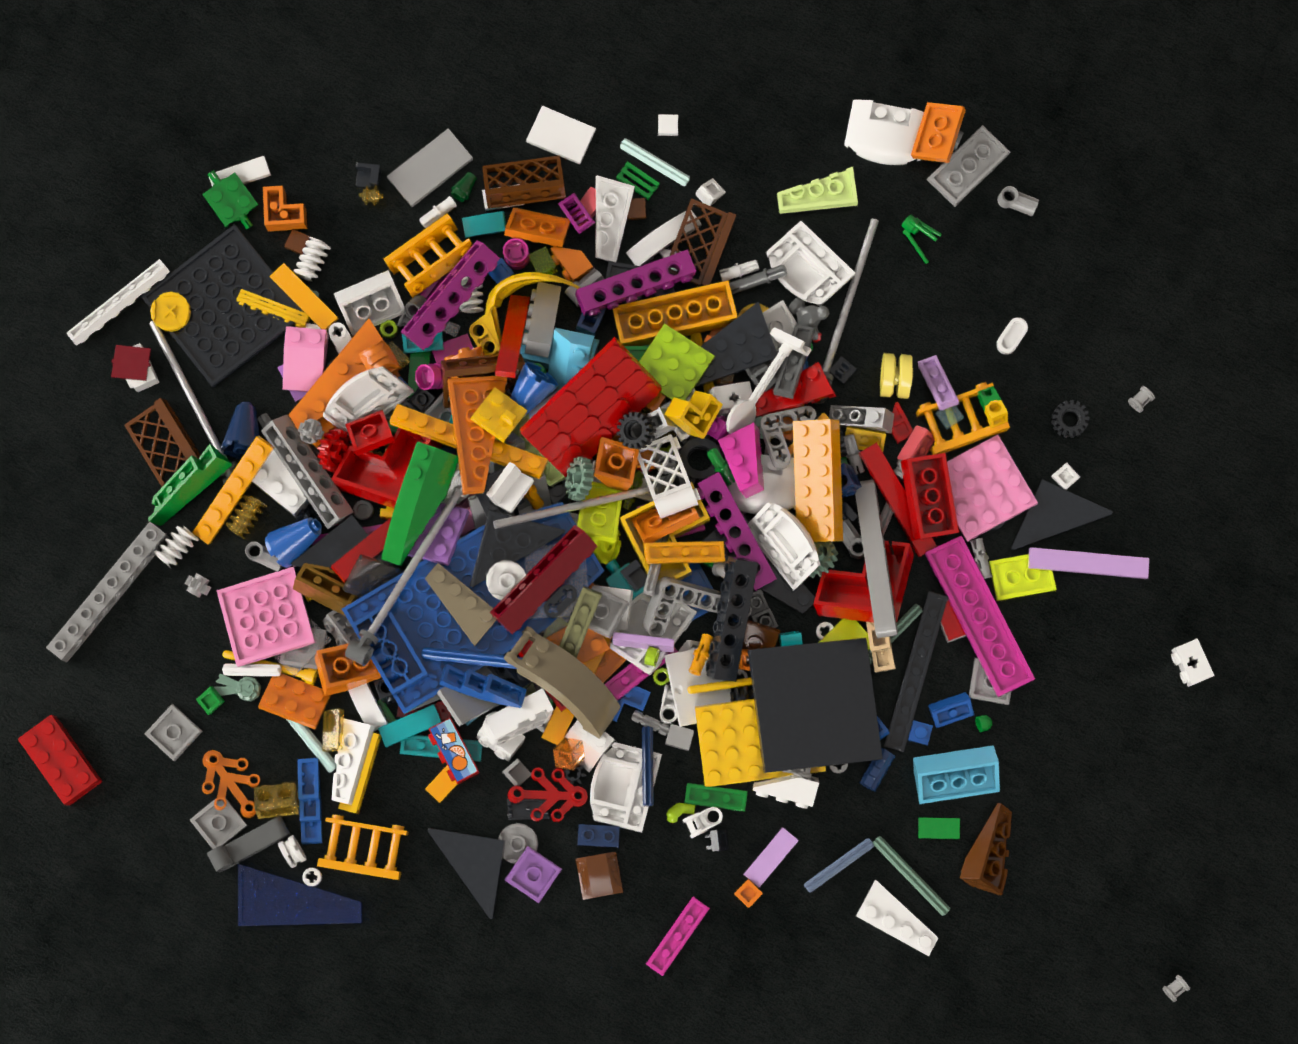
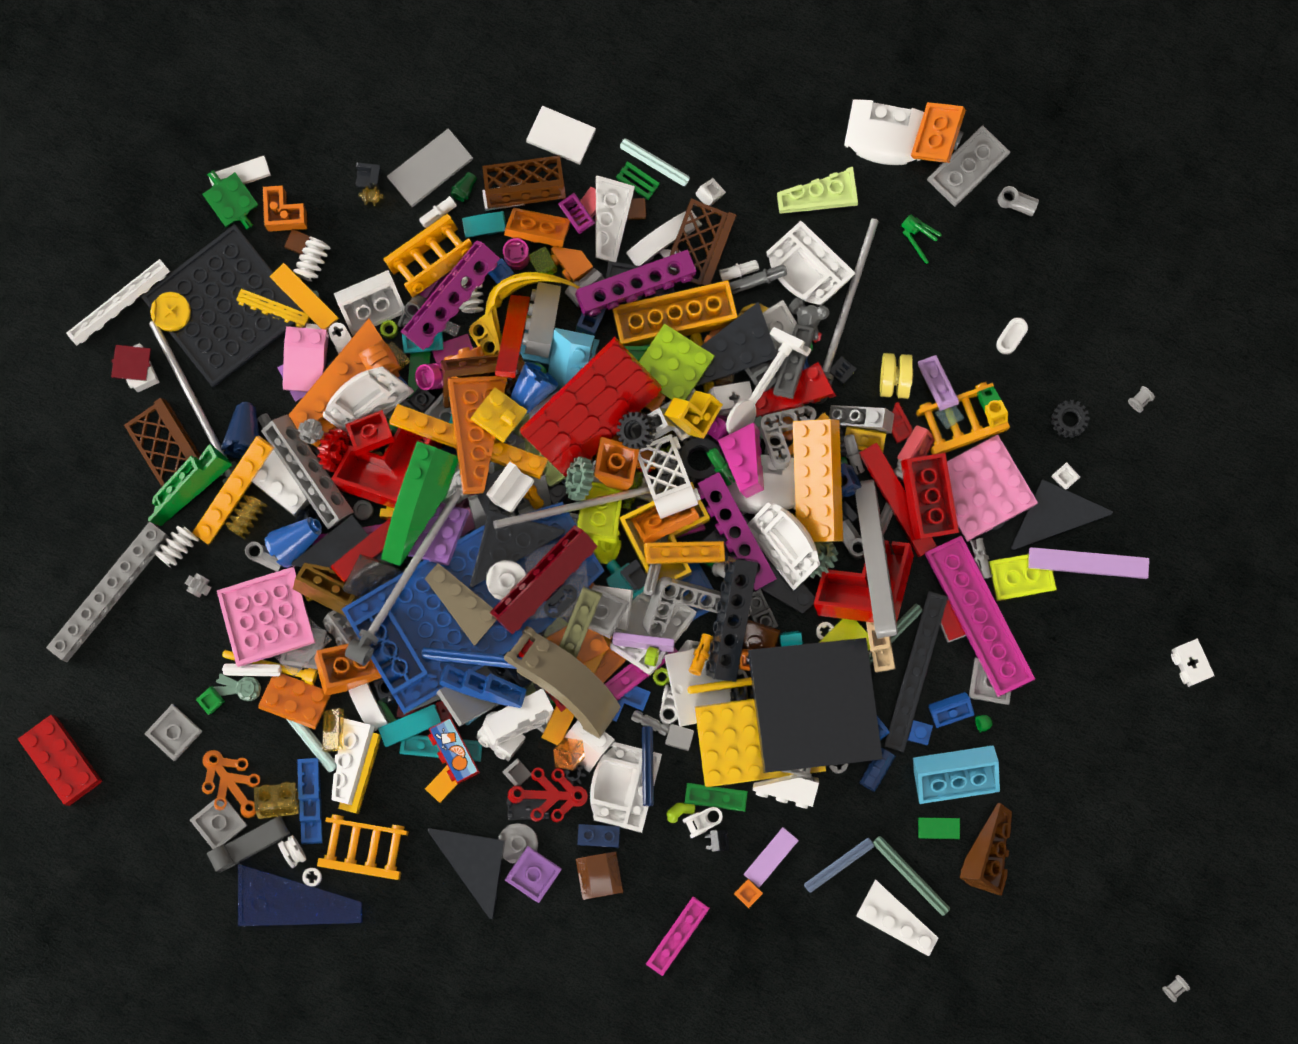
(667, 125): white tile -> none

